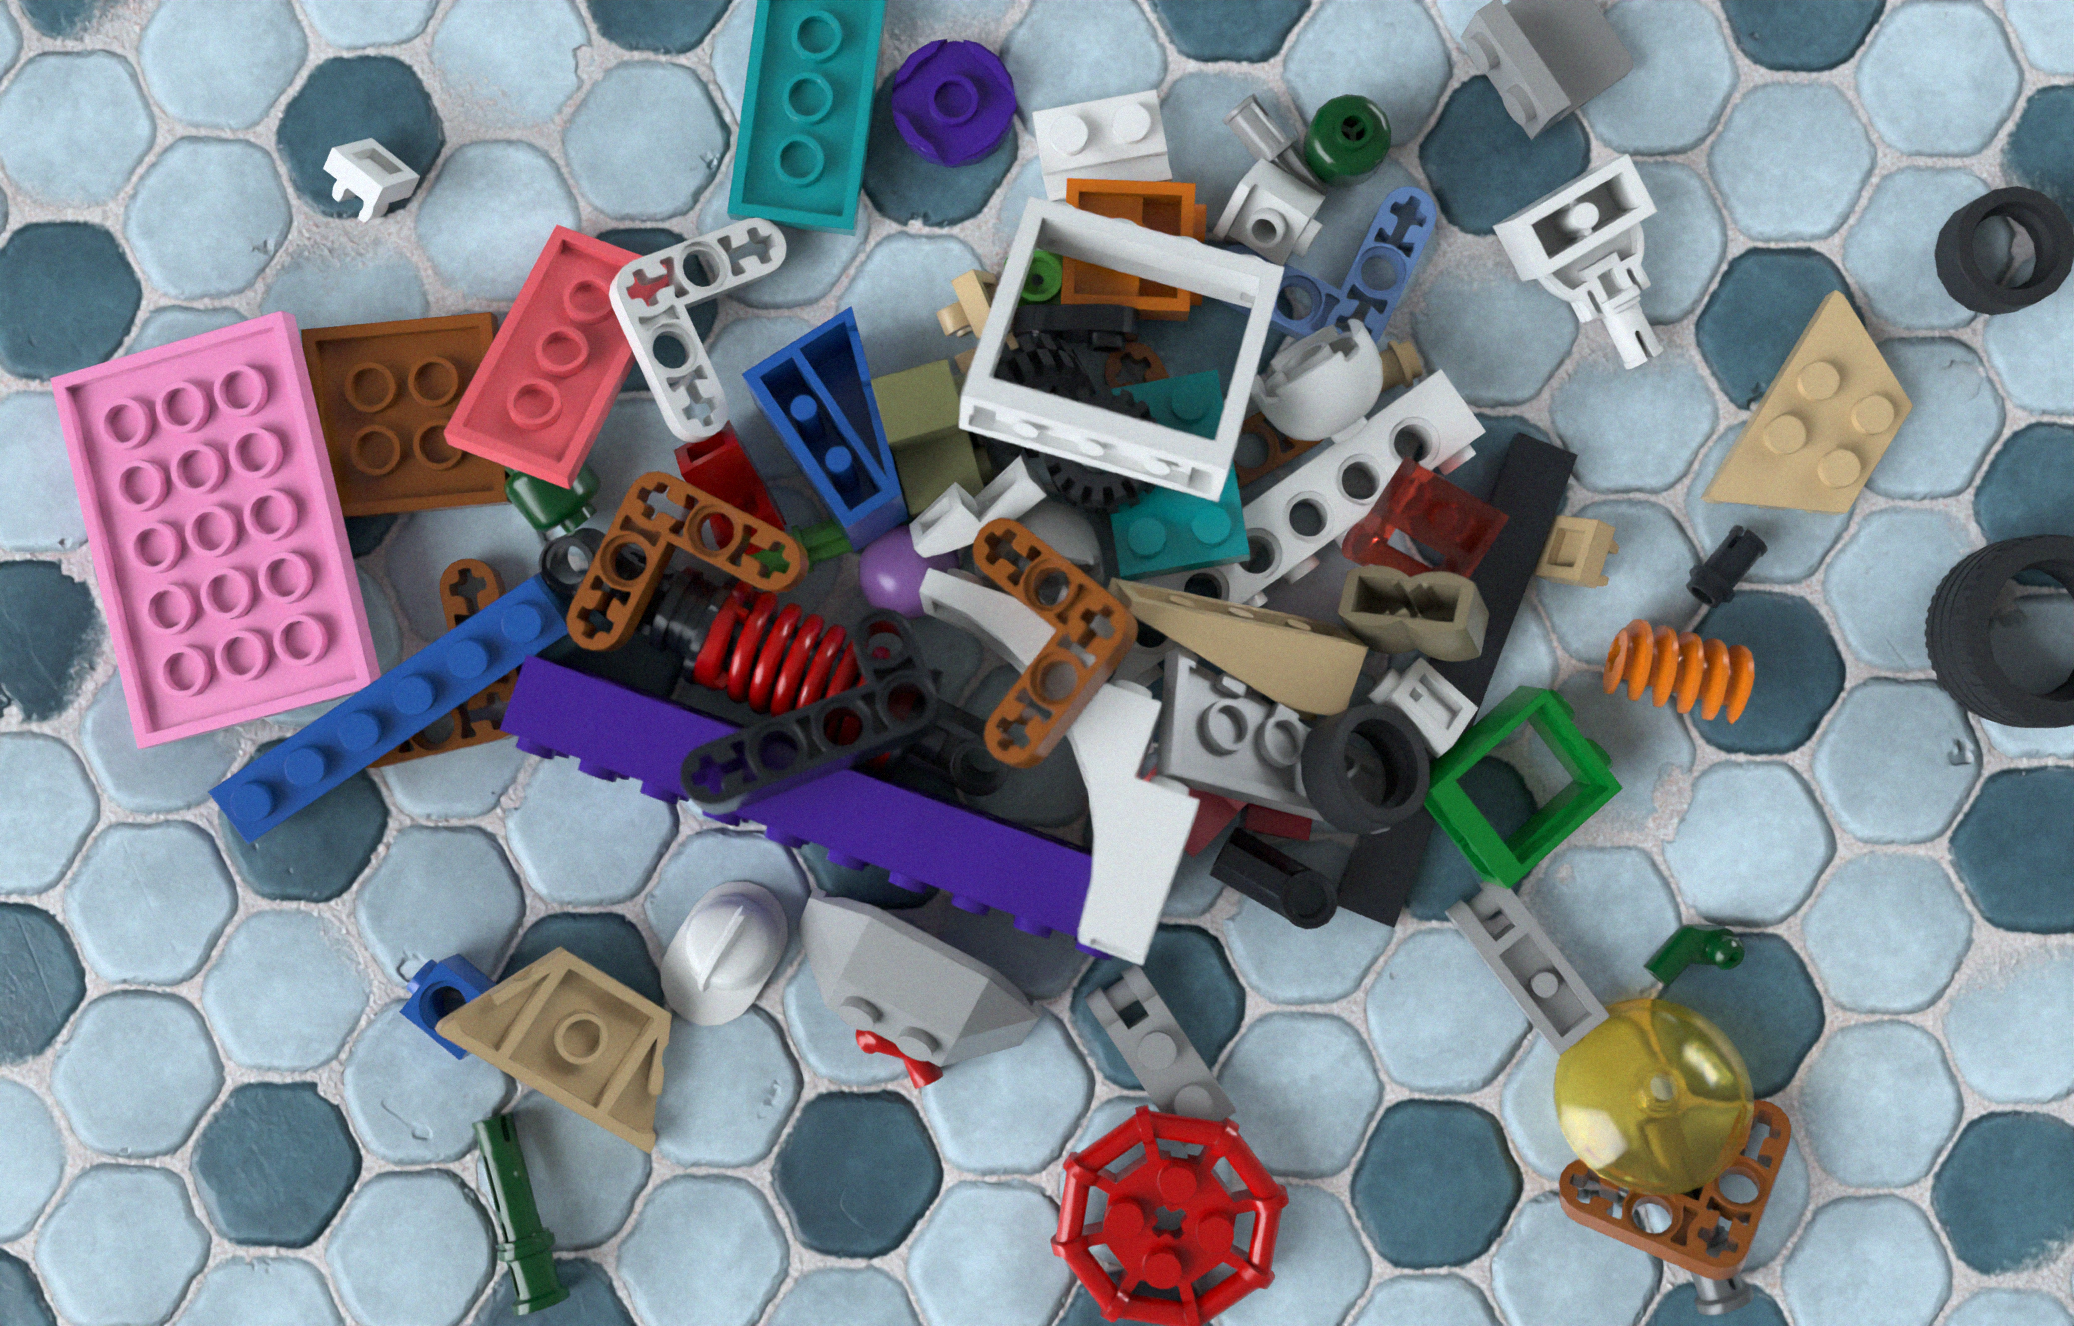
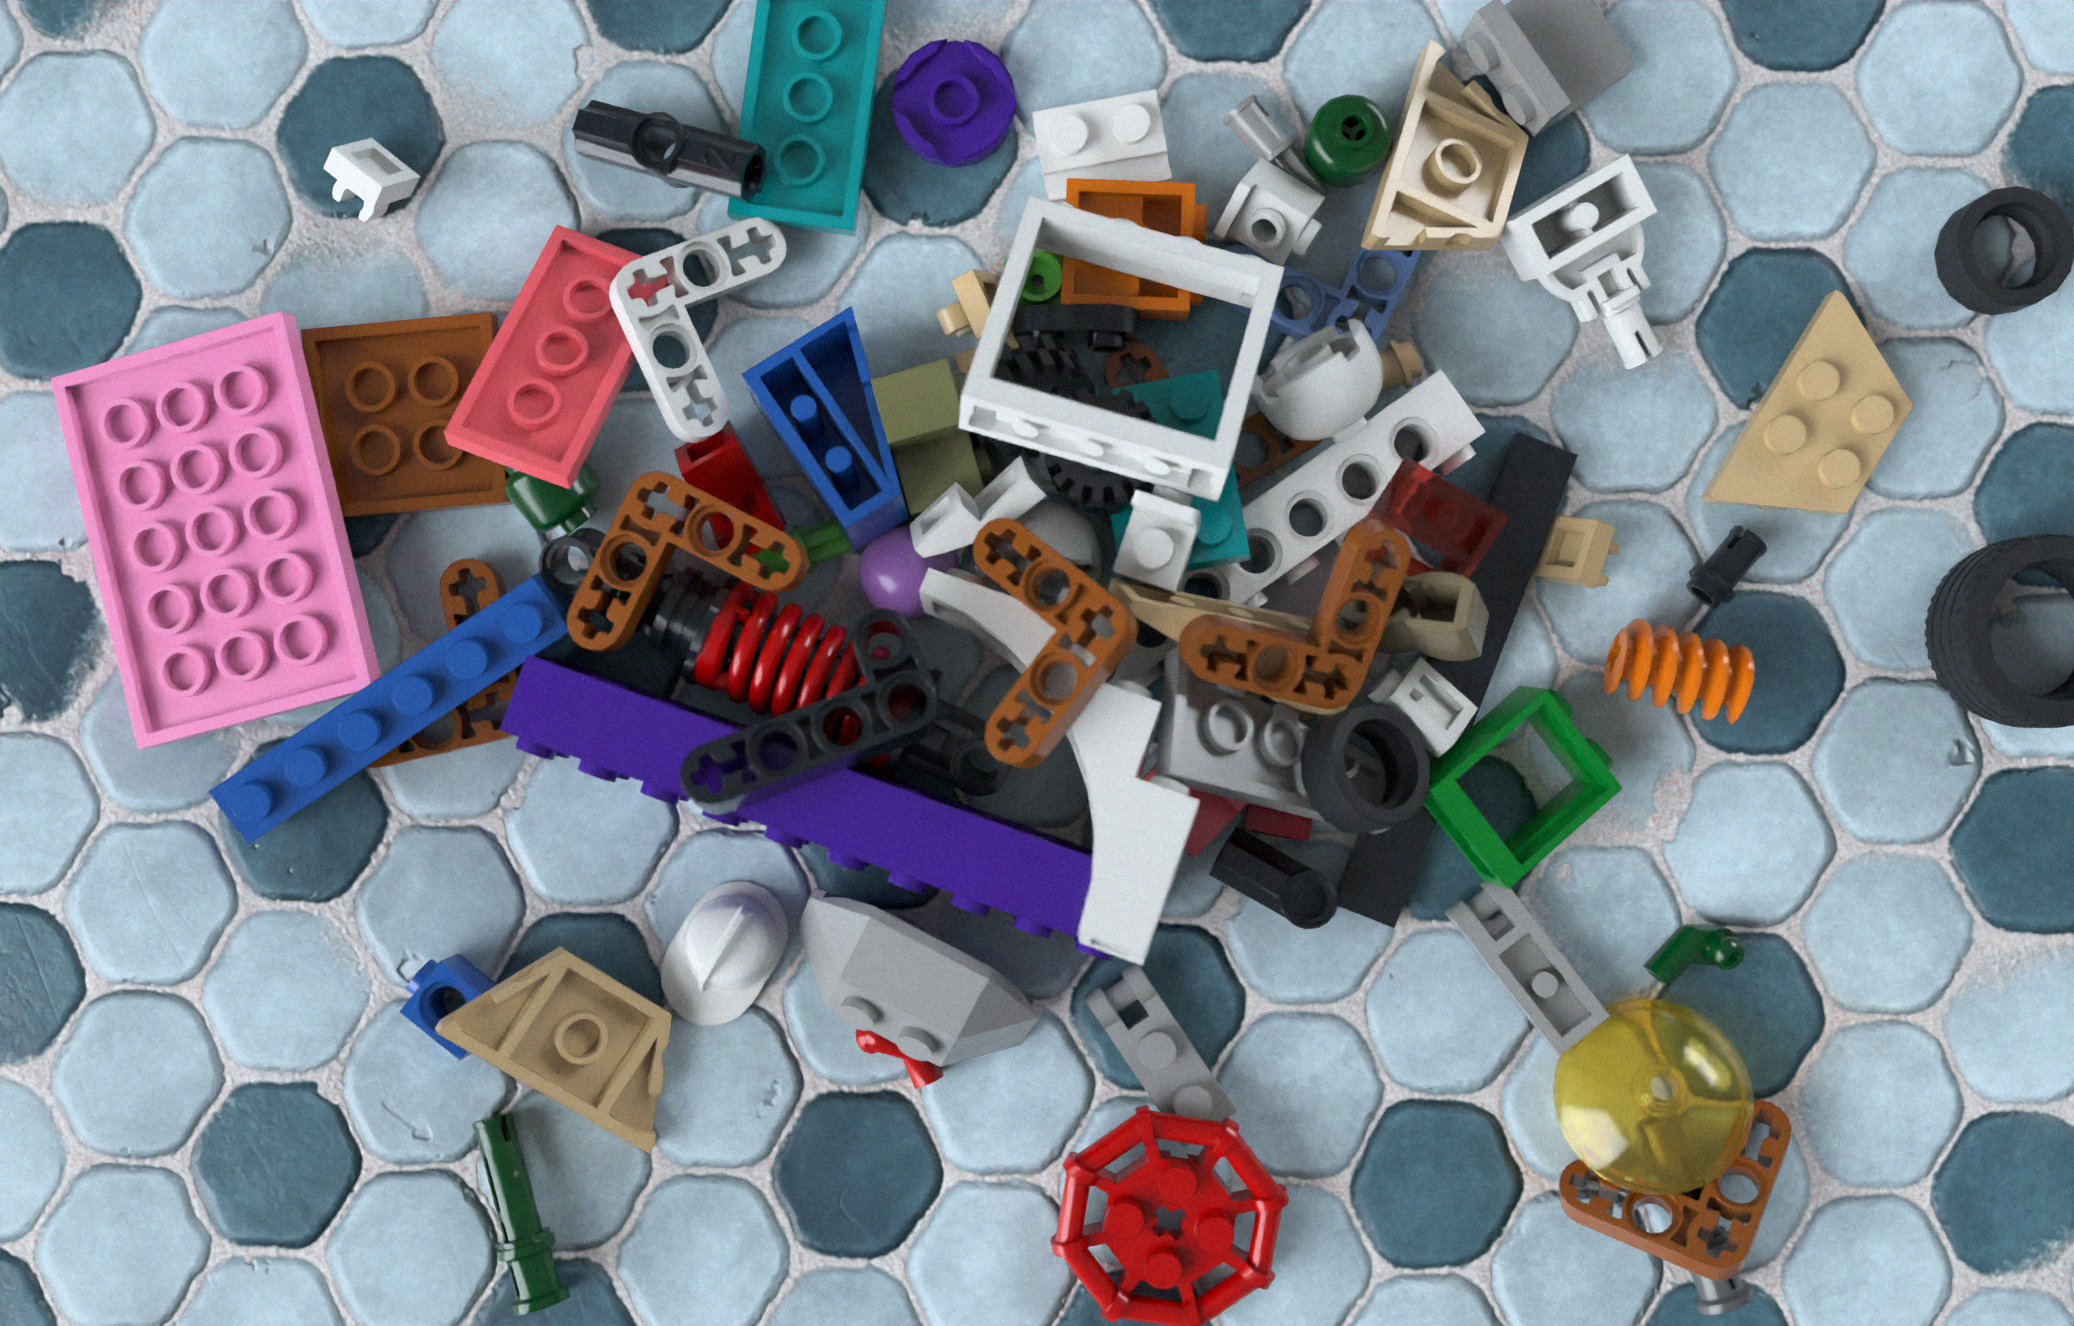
(698, 160): none -> black piece
(1158, 538): none -> white bracket
(1325, 644): none -> dark orange beam
(1447, 166): none -> tan wing

